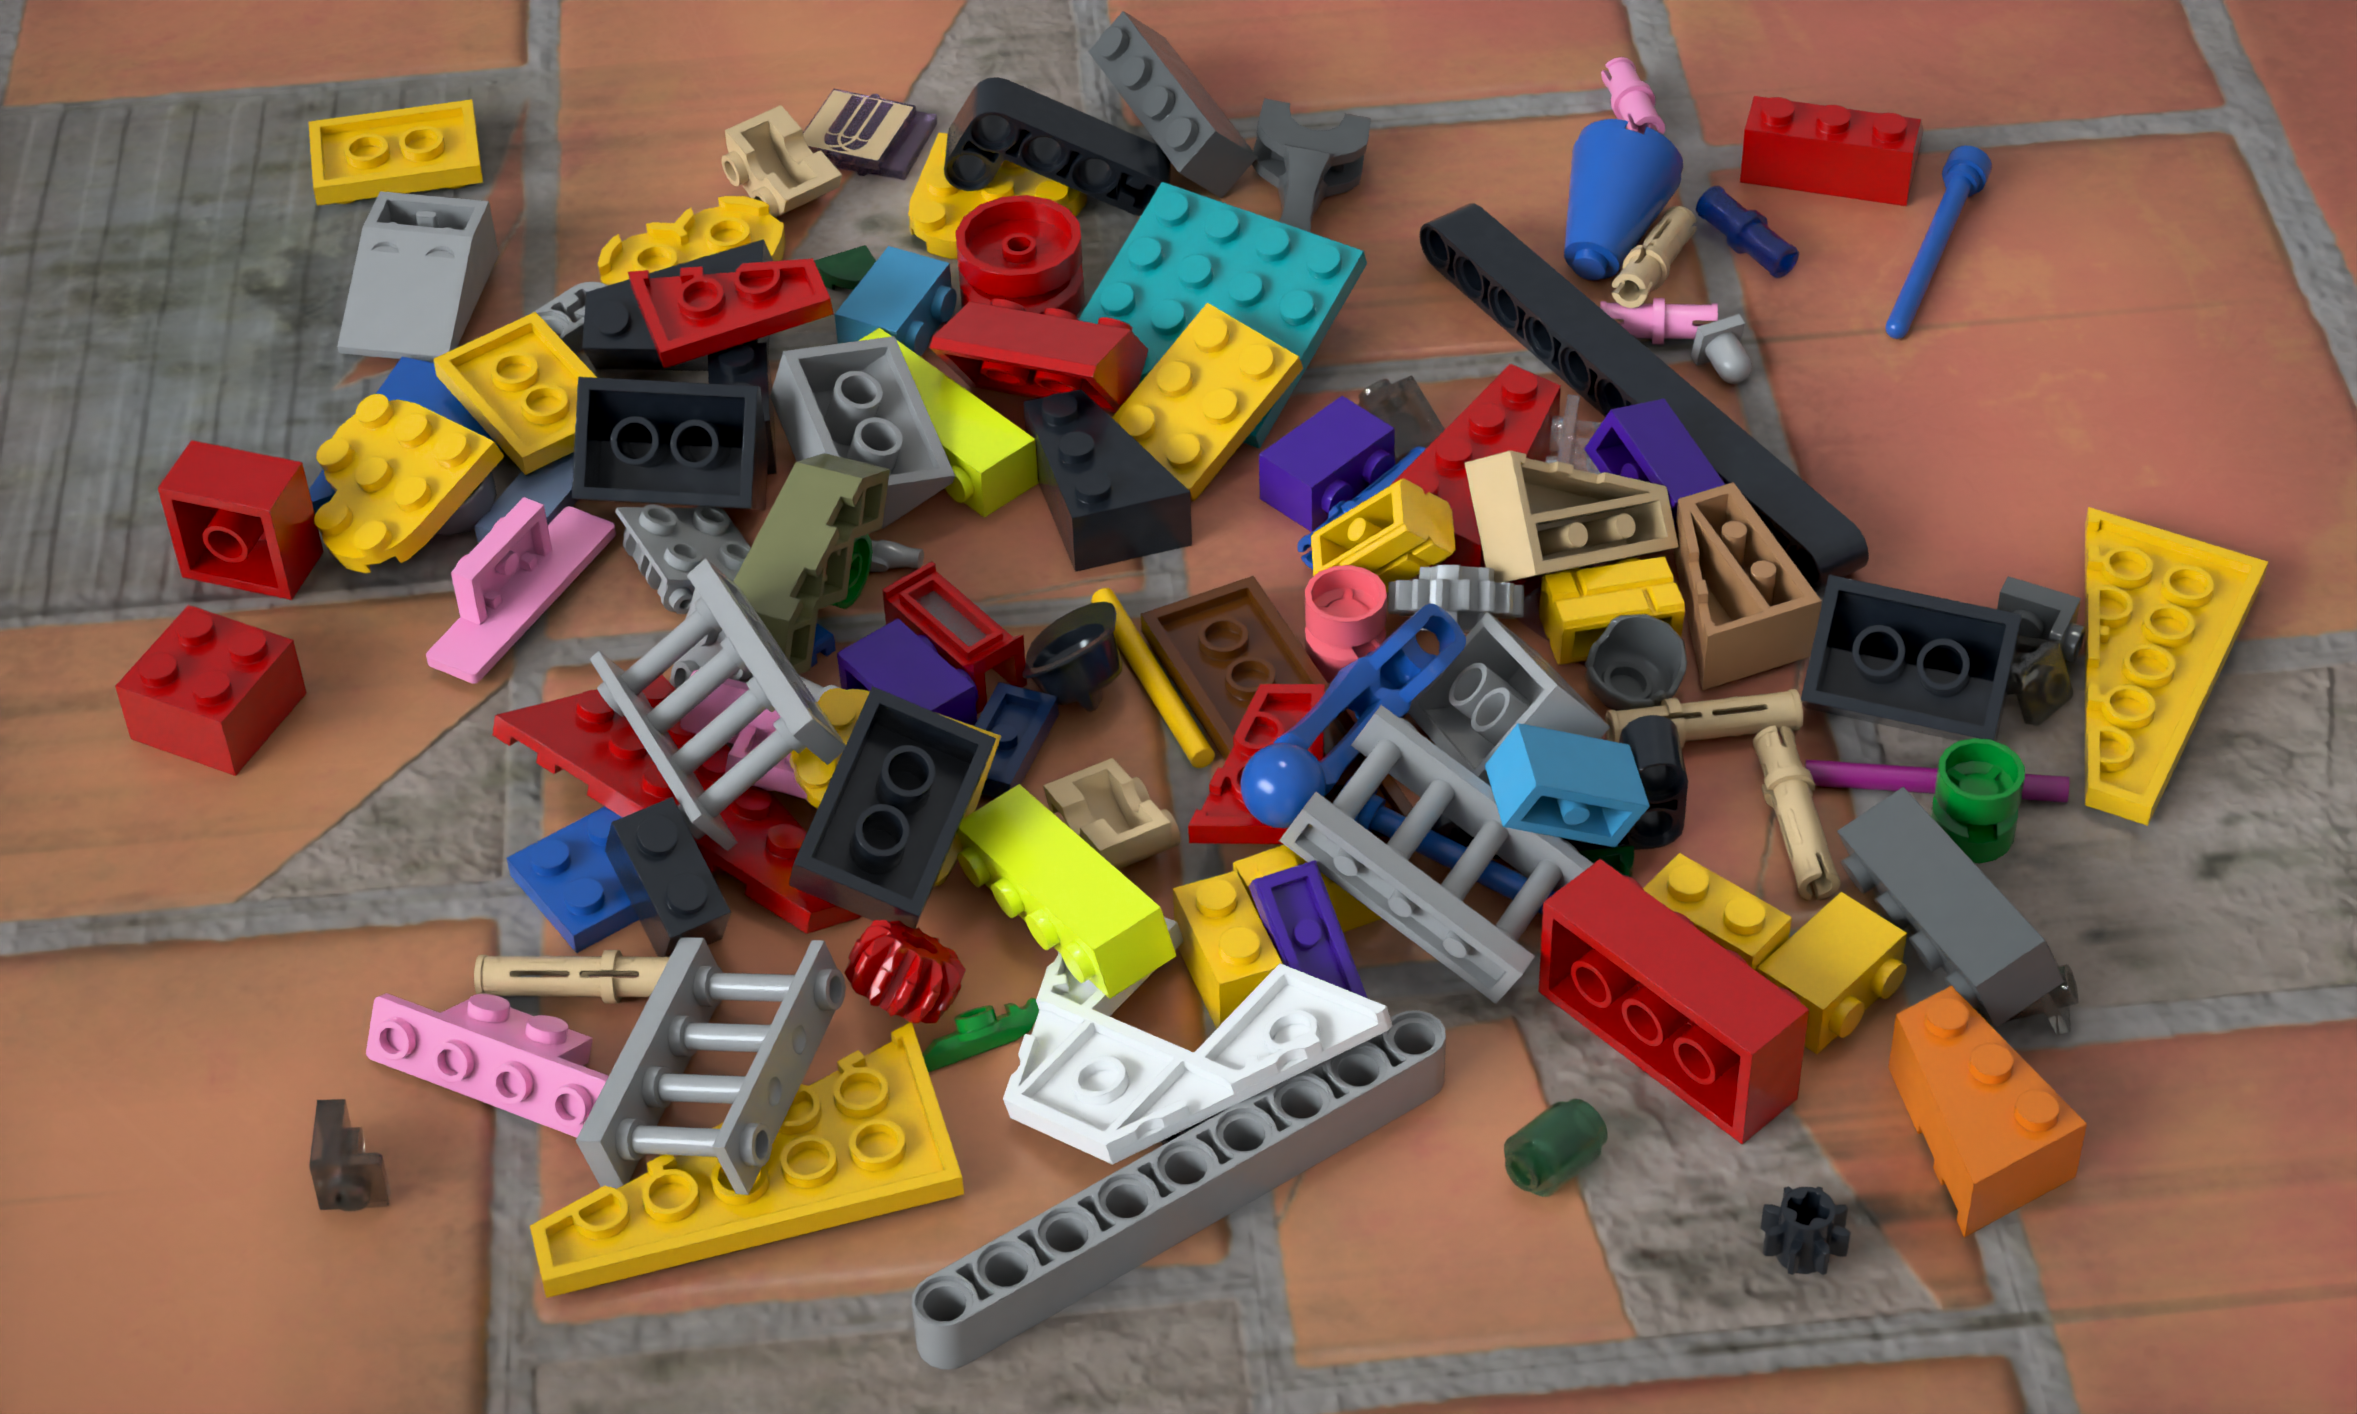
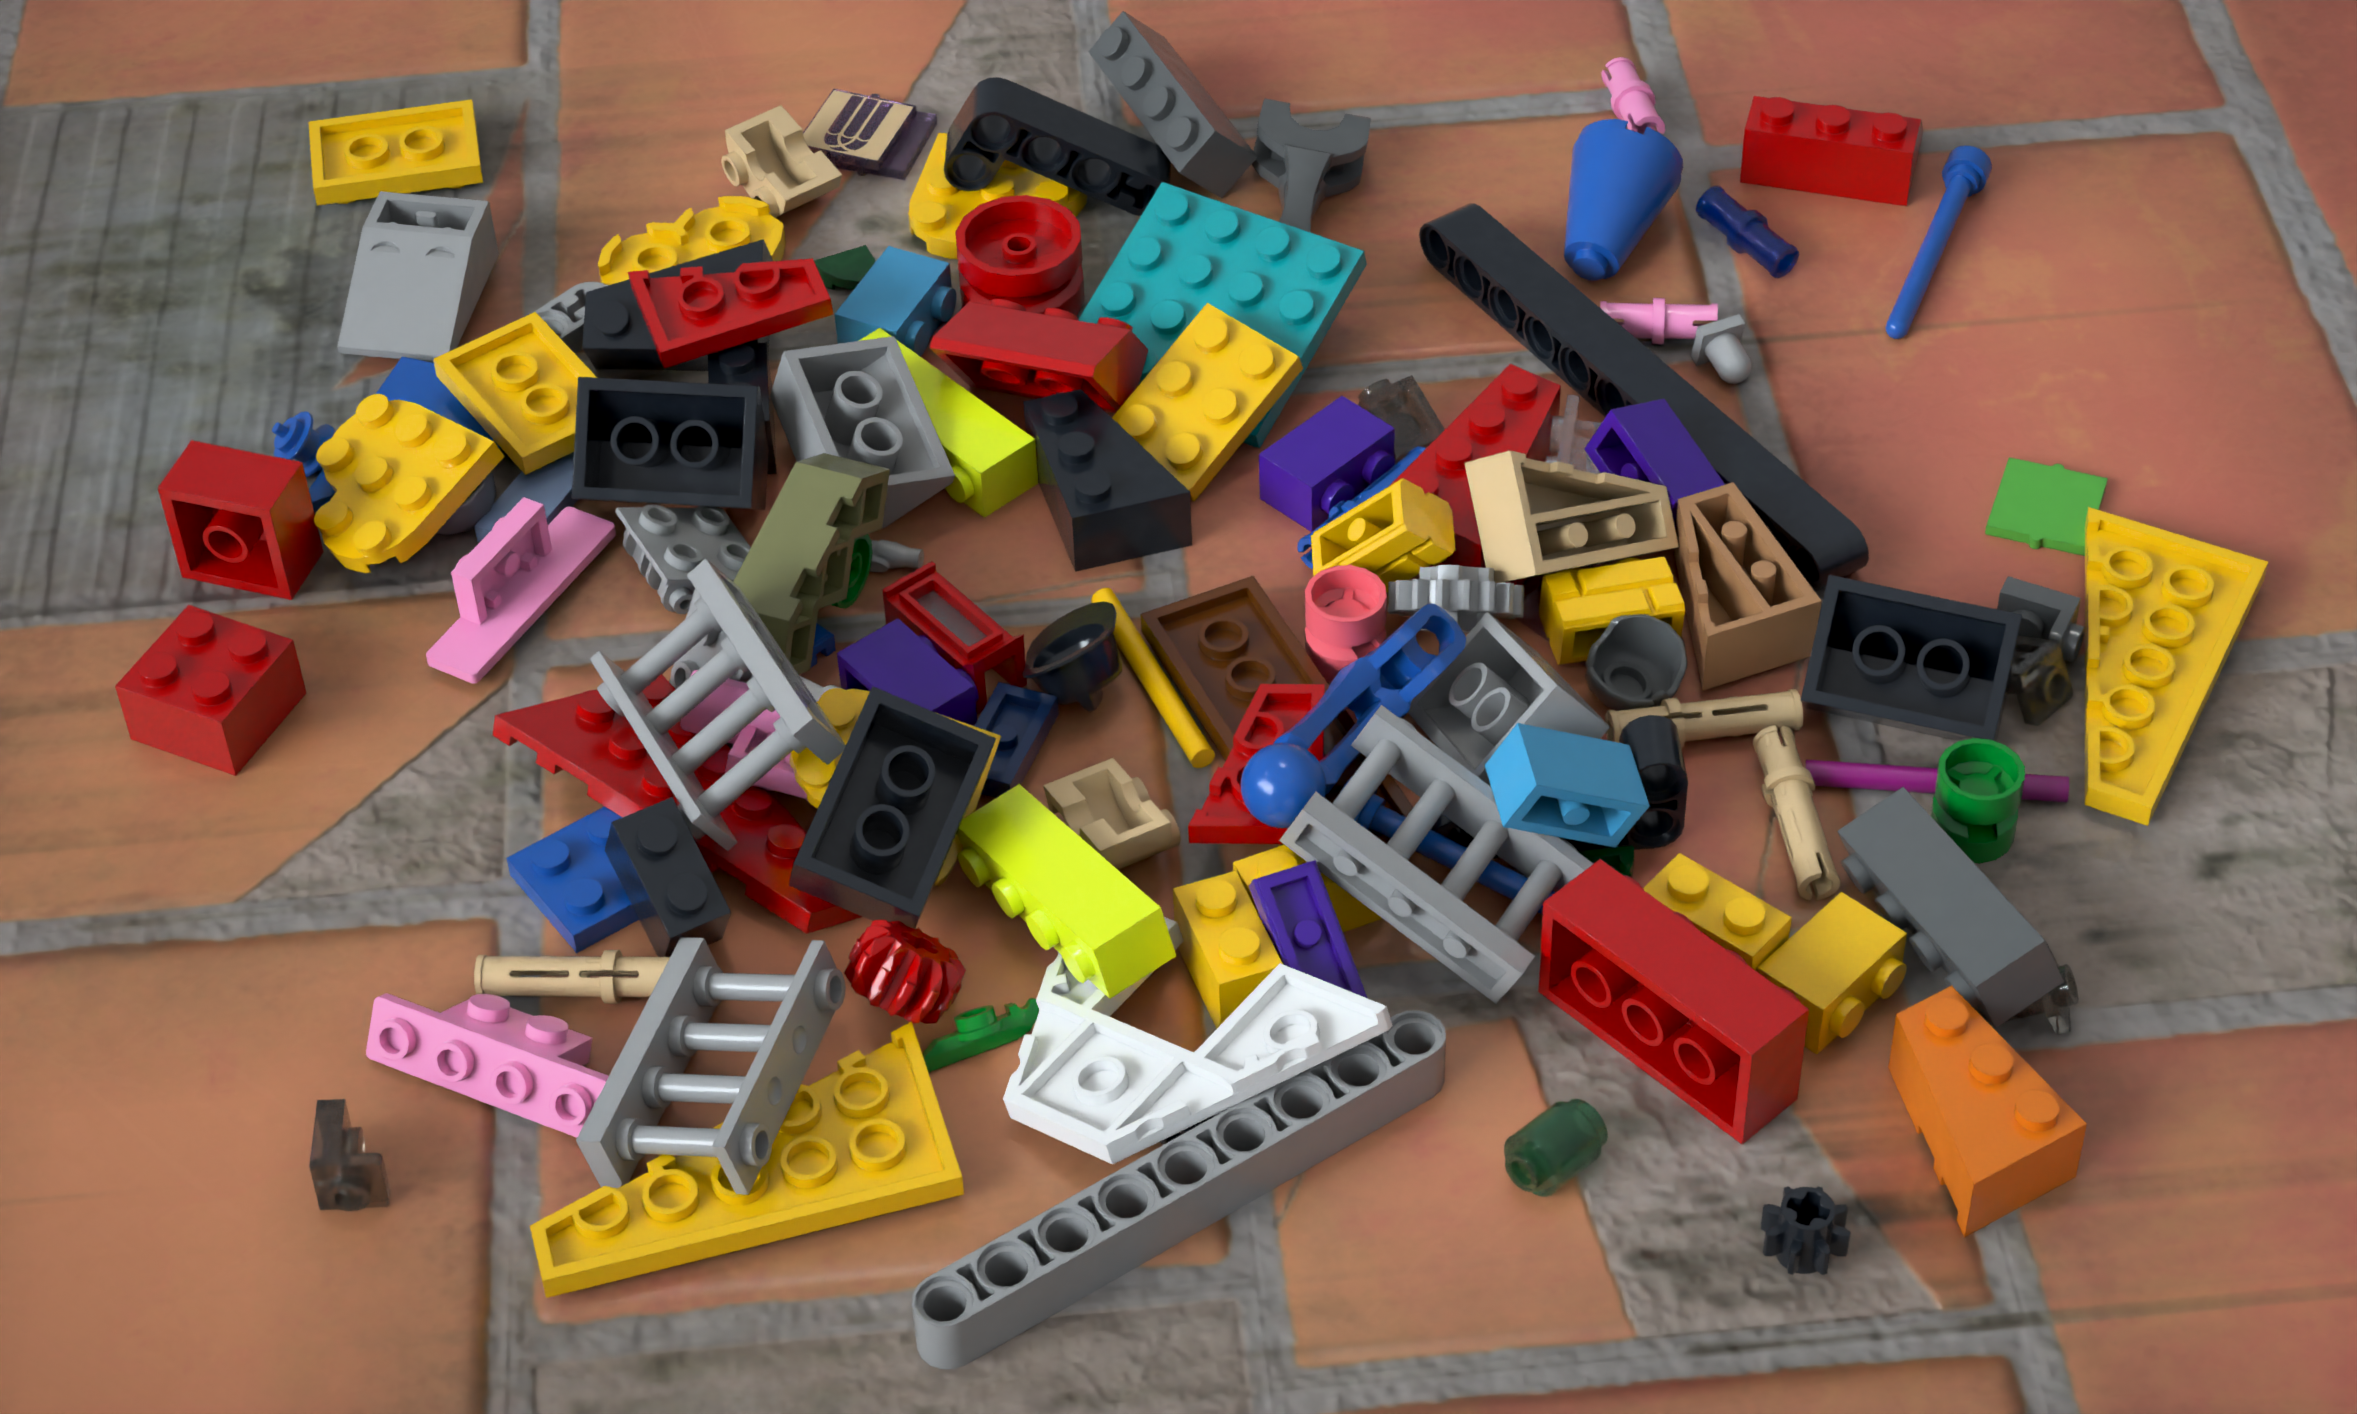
(300, 442): none -> blue wheel
(1649, 264): tan pin -> none
(2044, 505): none -> bright green piece

